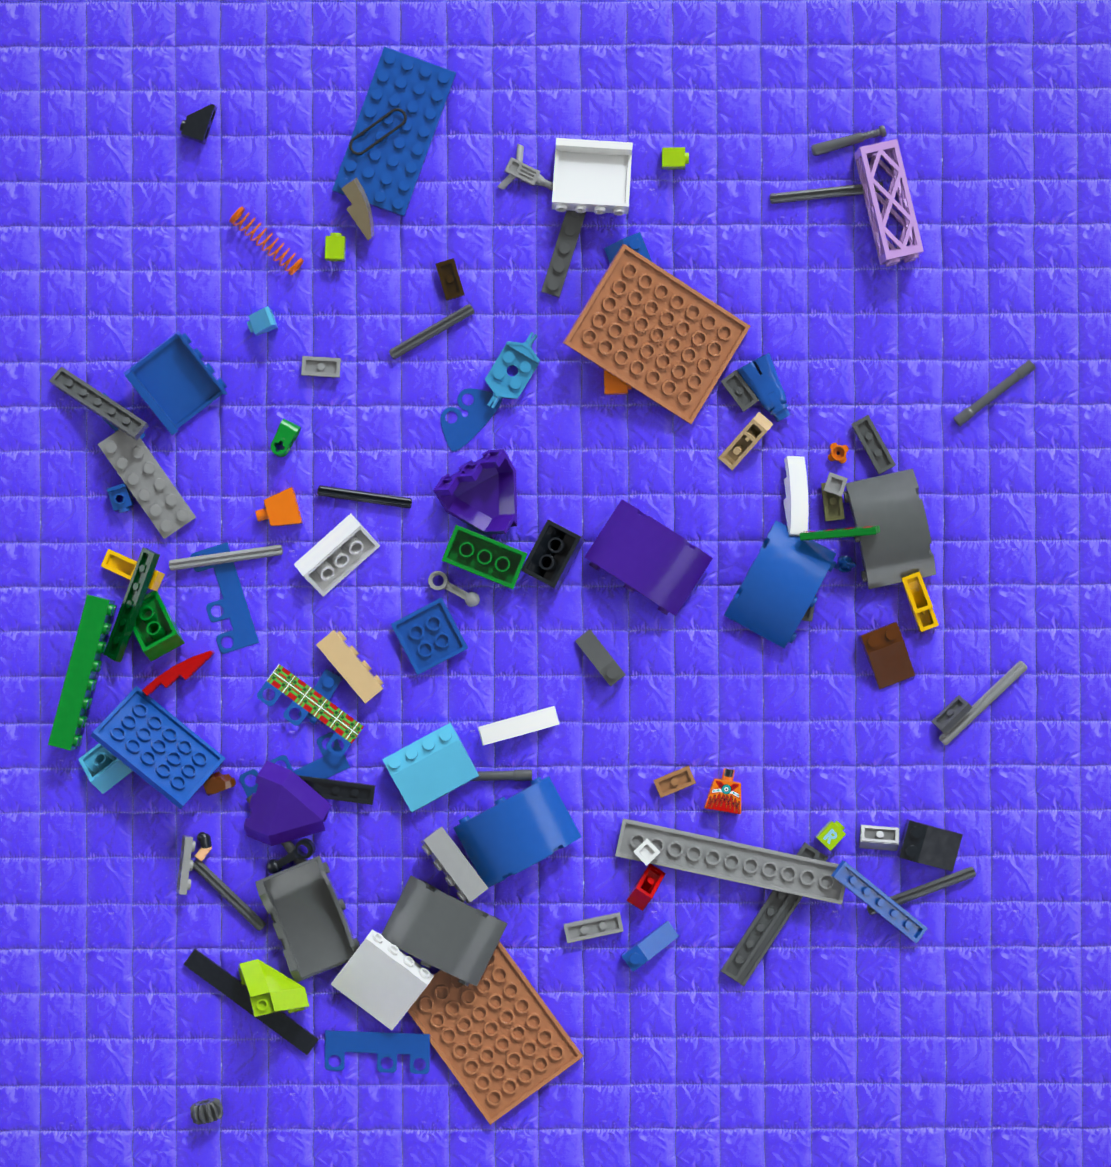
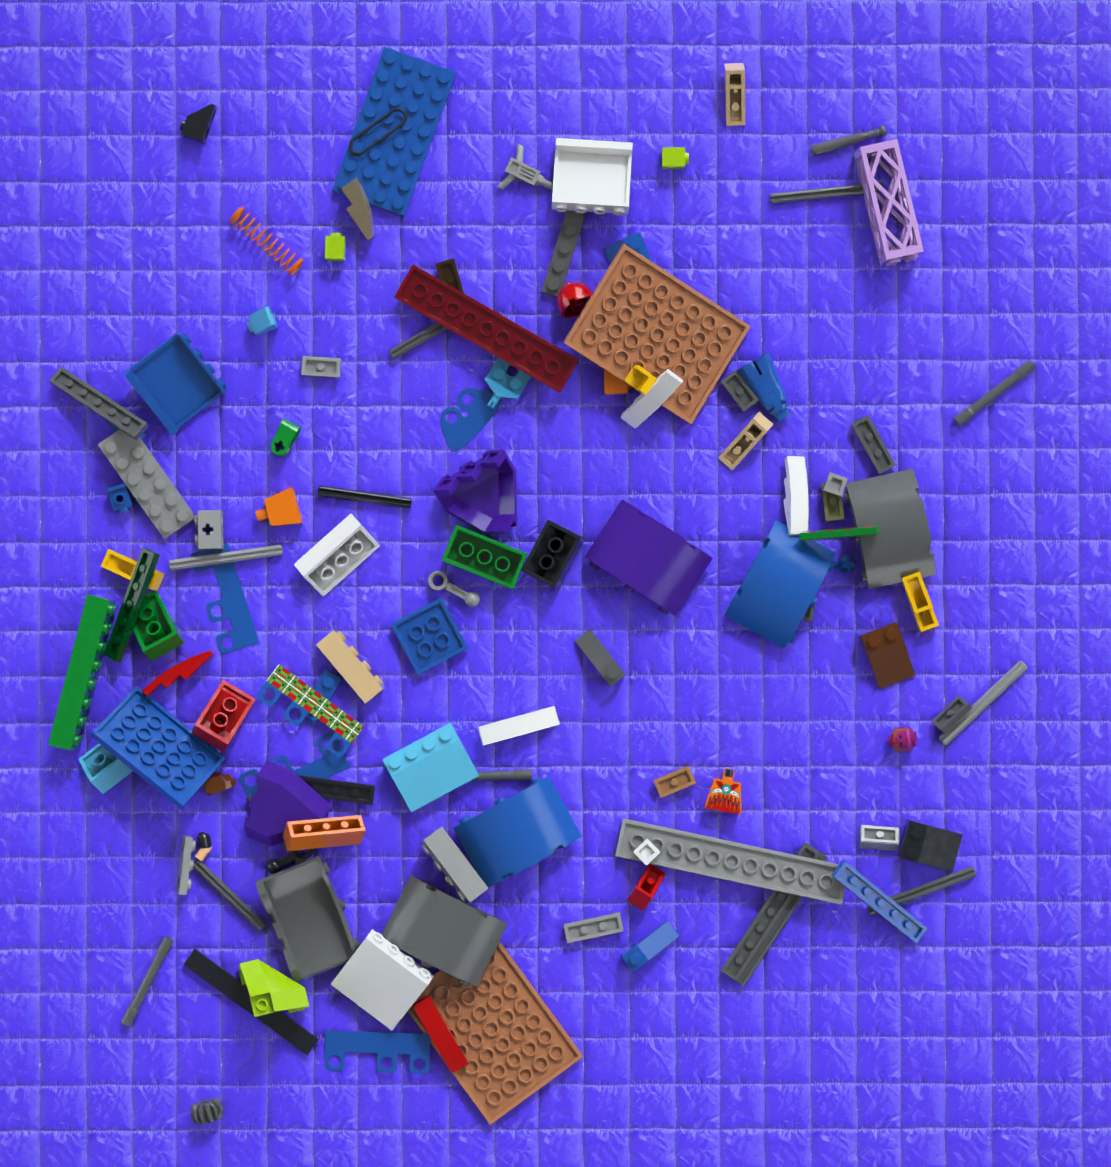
(133, 1009): none -> dark grey piece
(214, 519): none -> light grey brick
(223, 715): none -> red slope
(324, 833): none -> orange brick
(440, 1034): none -> red slope
(486, 328): none -> dark red plate
(573, 299): none -> red cylinder
(640, 379): none -> yellow panel
(648, 403): none -> white slope
(734, 93): none -> tan slope
(831, 834): lime brick -> none
(842, 449): orange plate -> none
(903, 739): none -> magenta head

